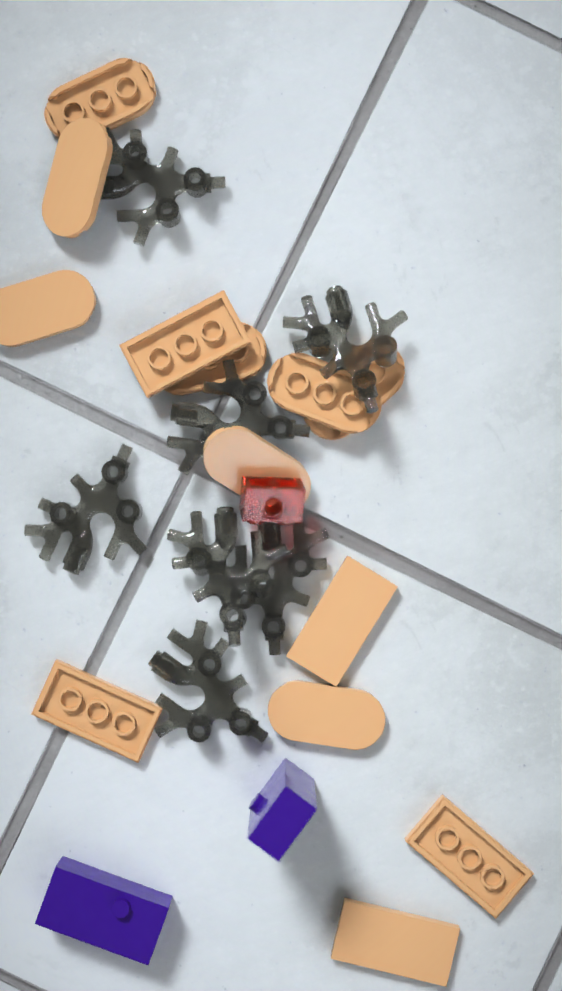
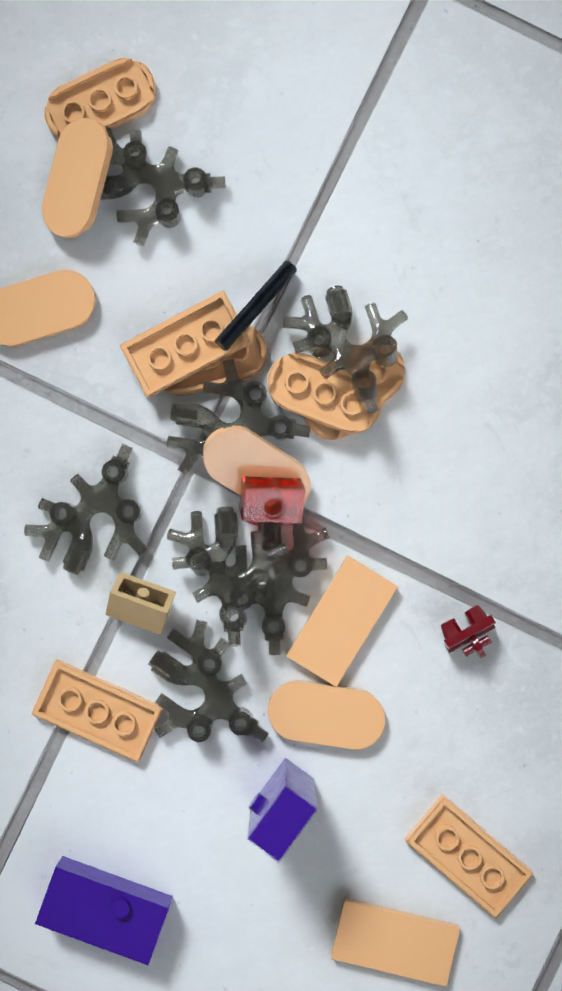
(140, 603): none -> tan brick
(255, 305): none -> black axle
(480, 625): none -> dark red hips

